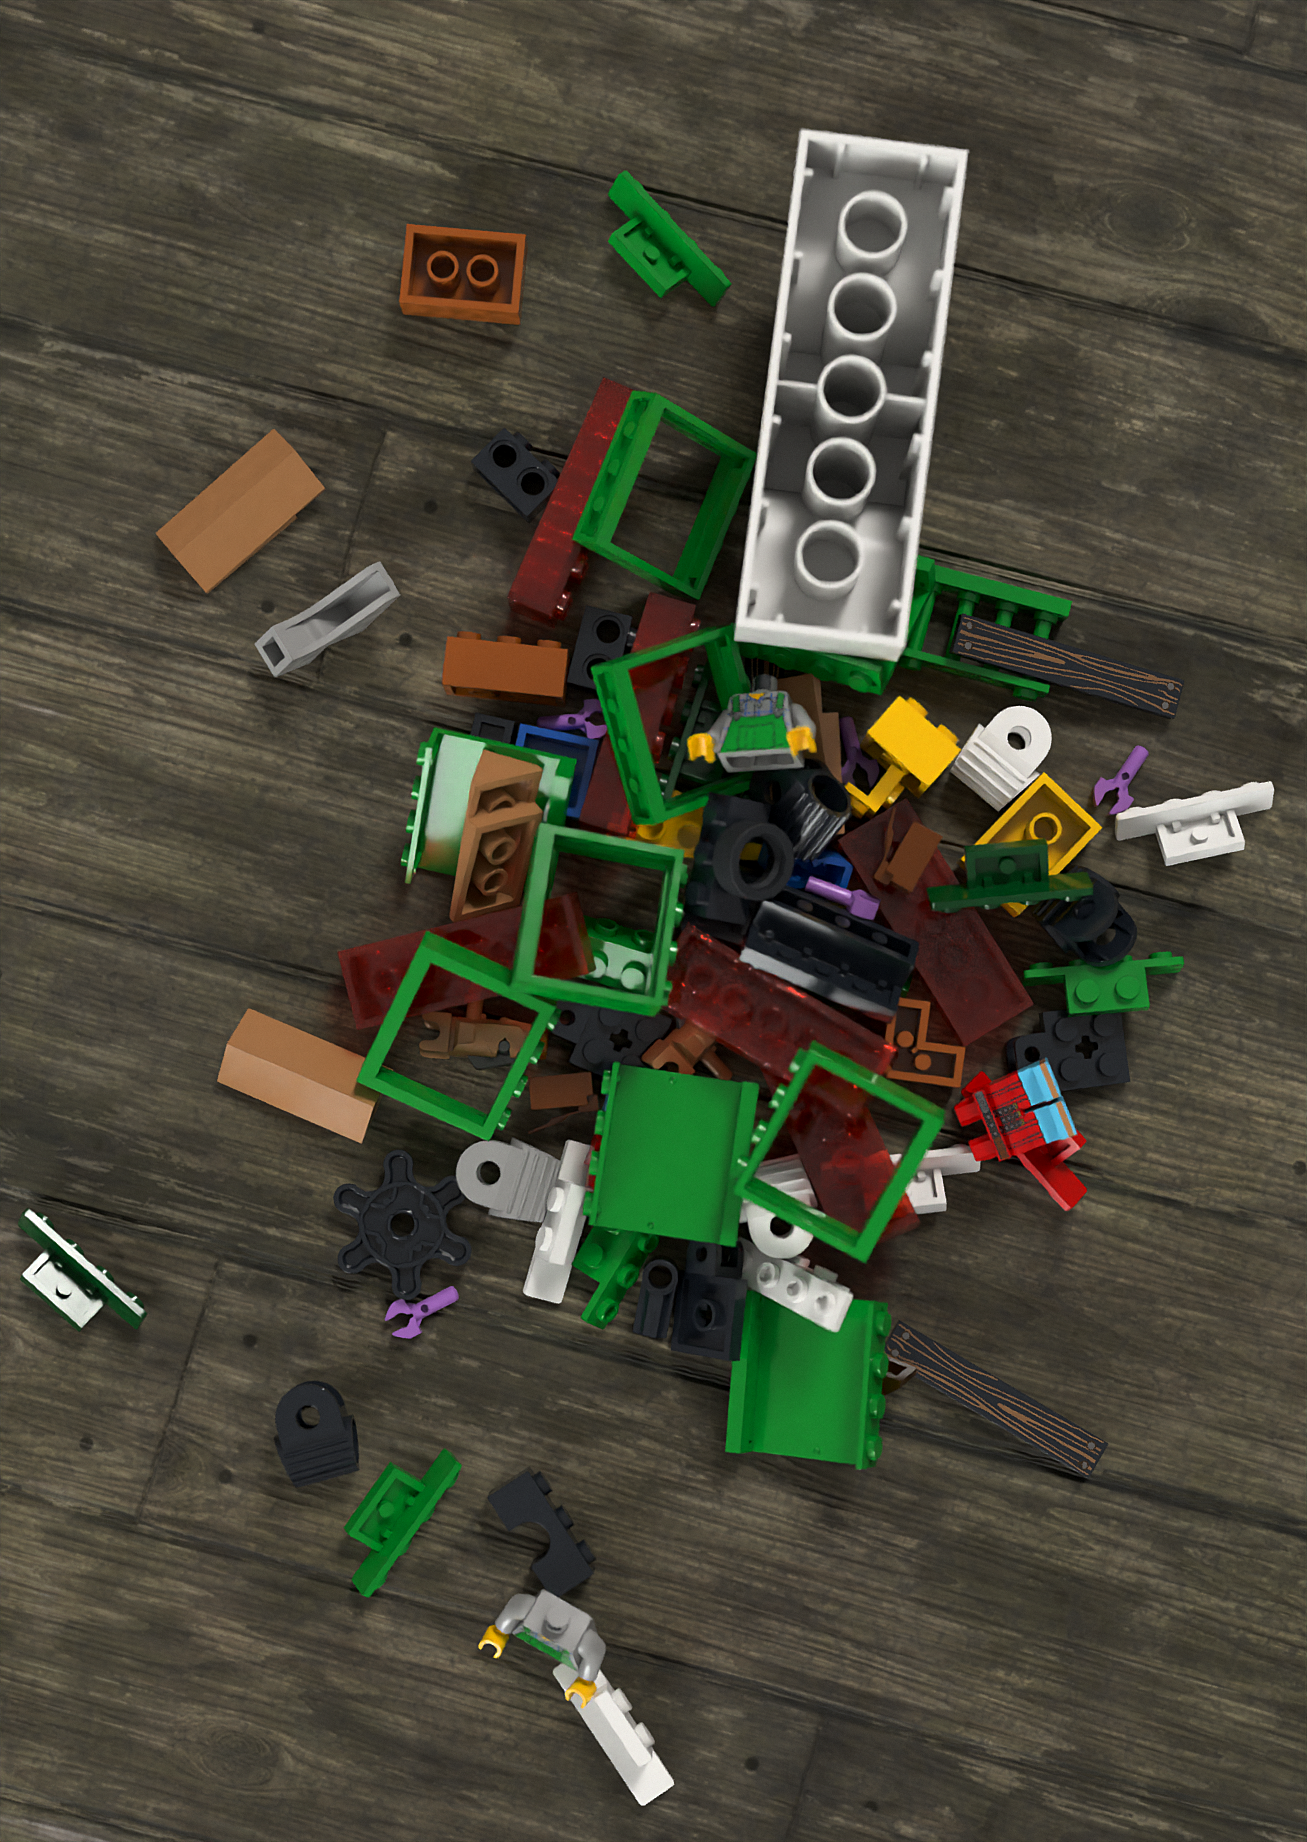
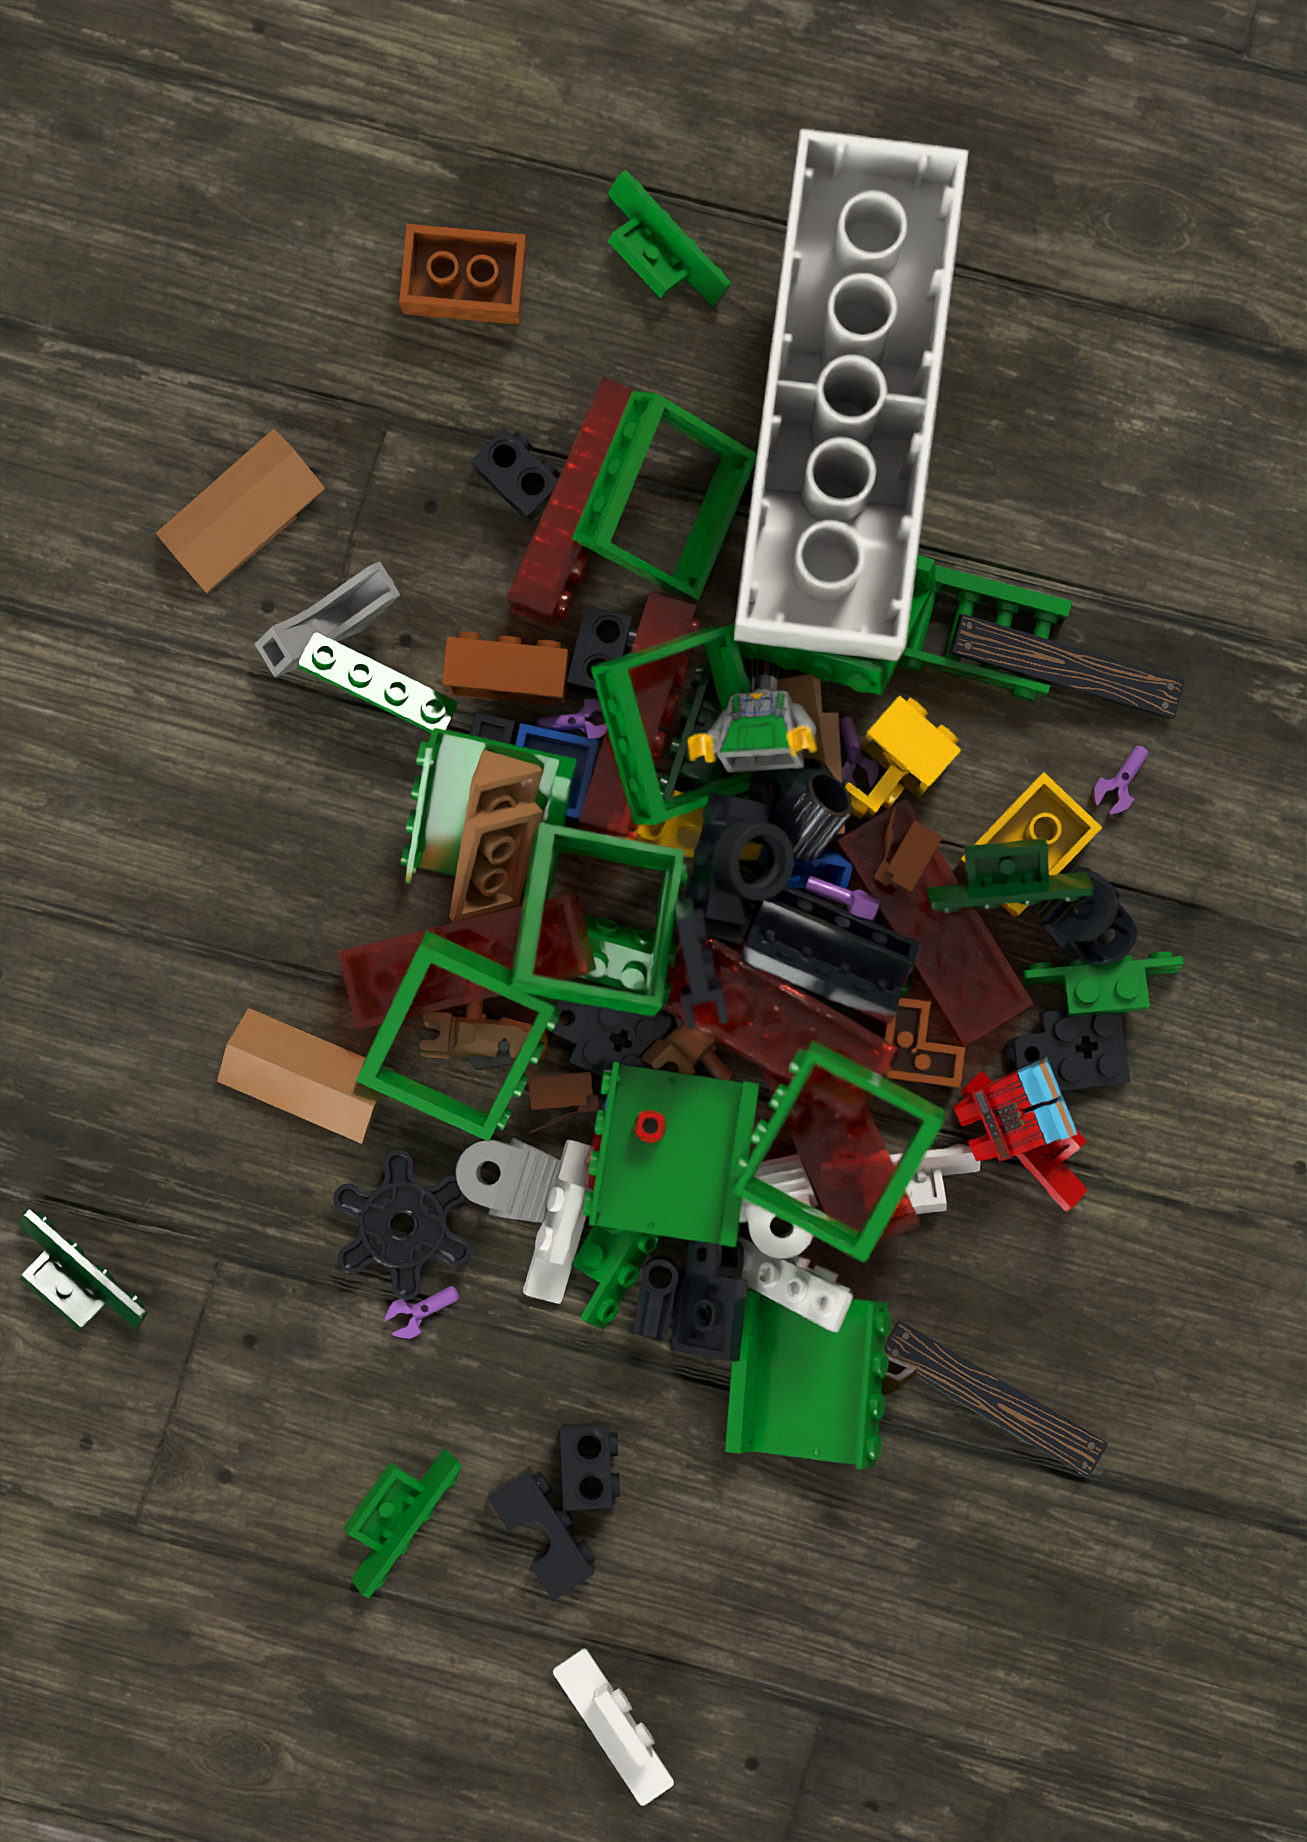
(318, 1450): black piece -> none
(377, 683): none -> bracket
(555, 1630): light grey torso -> none
(578, 1466): none -> black brick
(641, 1134): none -> red hose
(699, 963): none -> black plate
(996, 768): white piece -> none
(1196, 825): white bracket -> none

